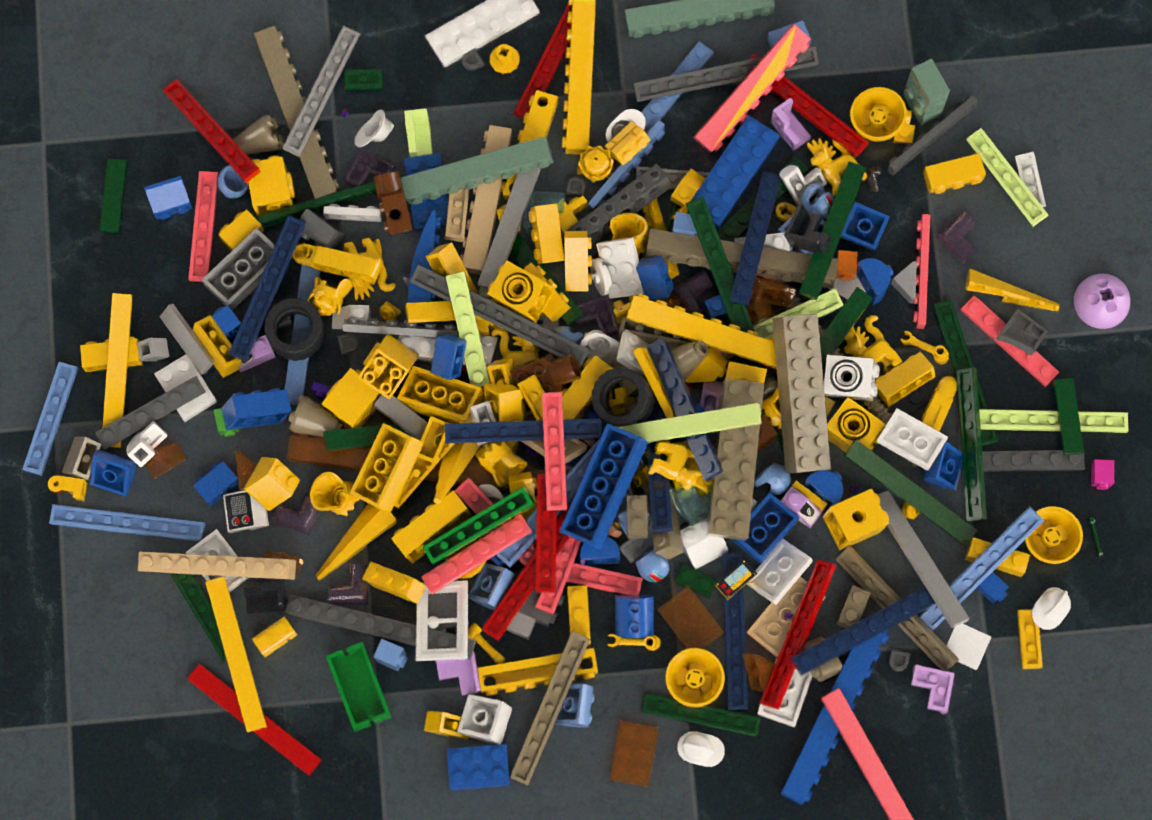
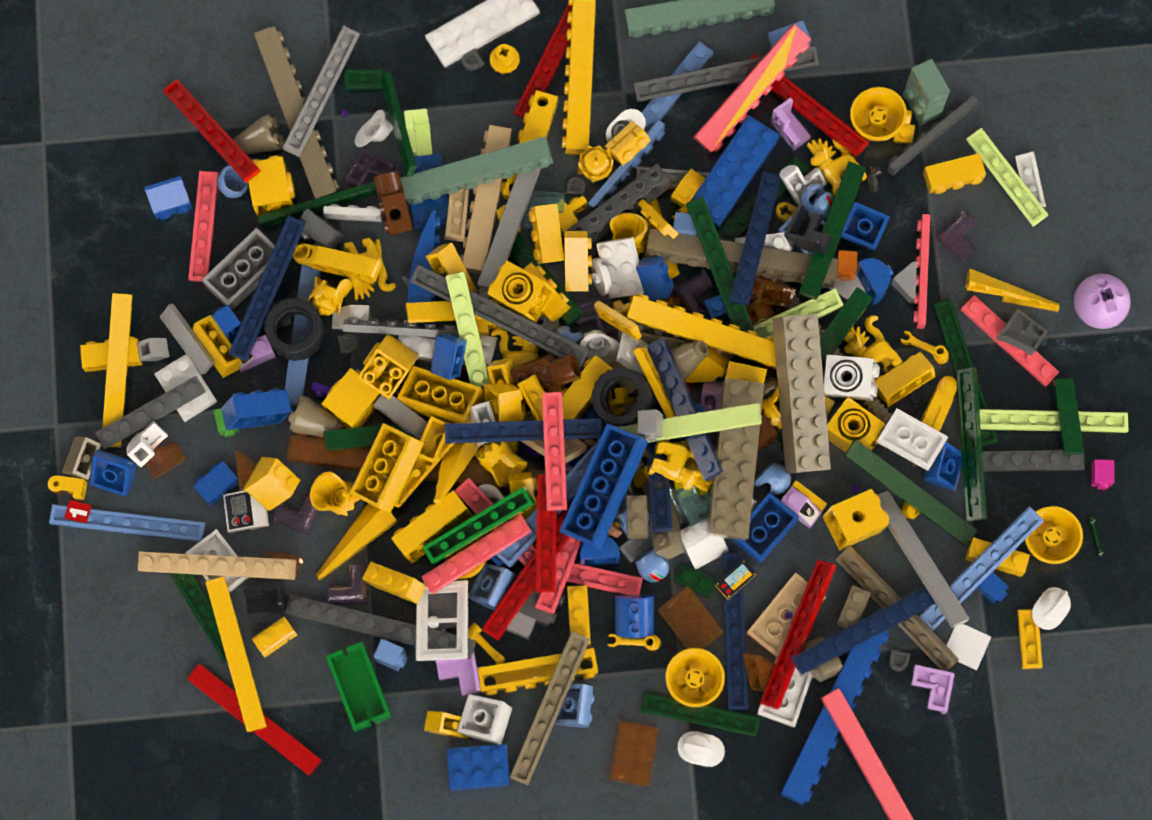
(50, 418): medium blue plate -> none
(77, 511): none -> red sticker
(113, 196): dark green tile -> none
(239, 229): yellow brick -> none
(389, 311): yellow plate -> none
(398, 124): none -> dark green tile
(617, 320): none -> yellow tile
(650, 424): none -> light grey brick
(656, 219): none -> yellow plate
(779, 571): white plate -> none
(826, 486): blue brick -> none

